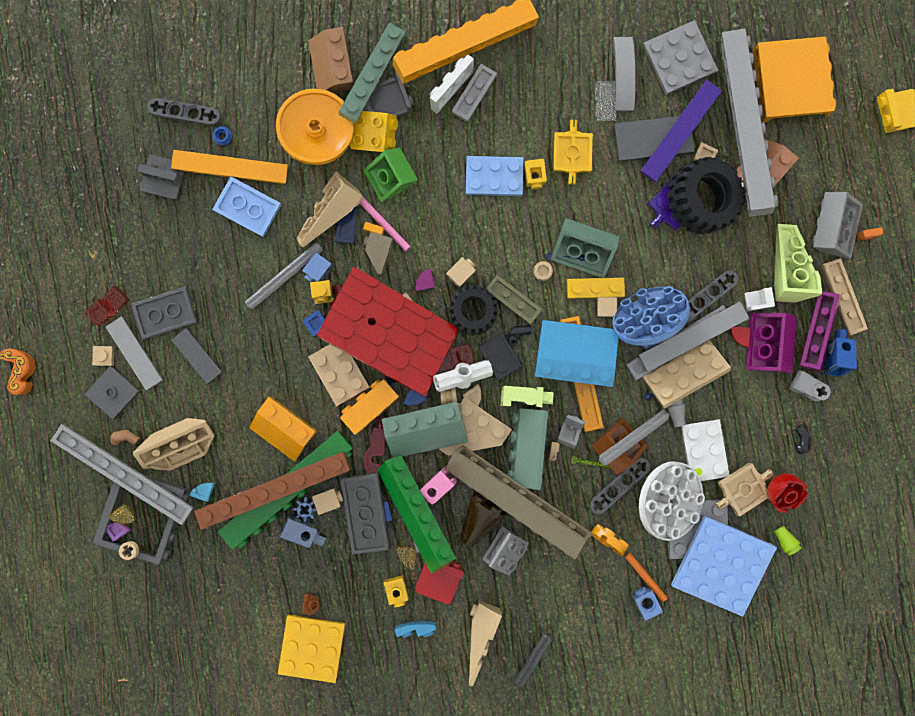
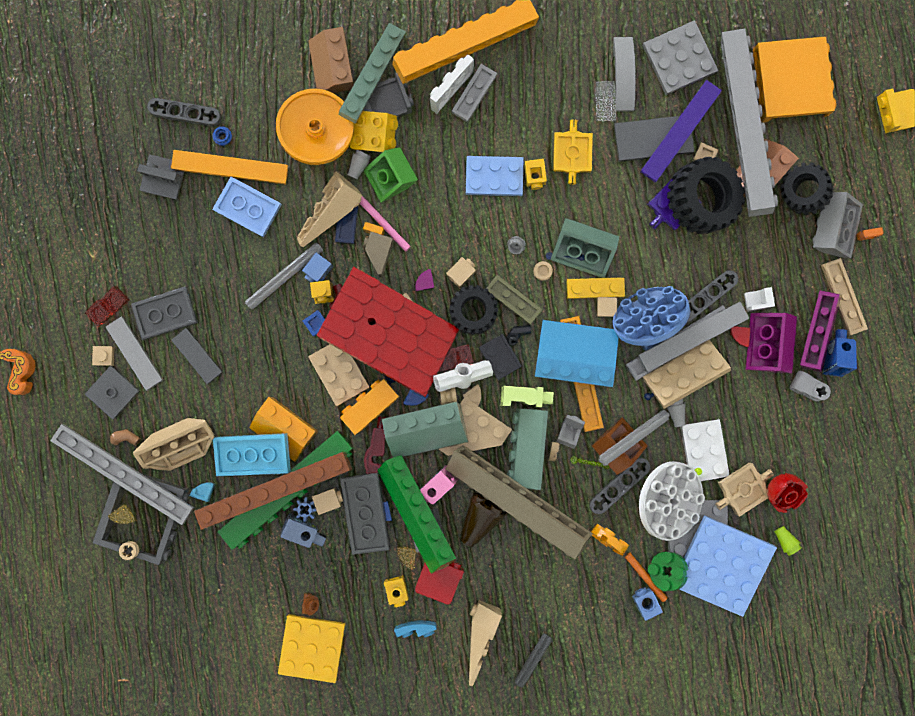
(117, 531): medium lavender tile -> none
(251, 454): none -> medium azure plate
(358, 164): none -> light grey cone
(505, 551): light grey bracket -> none
(516, 245): none -> light grey plate
(679, 571): none -> green plate
(794, 271): yellowish green wedge -> none
(803, 174): none -> black tyre
(805, 444): black arm -> none

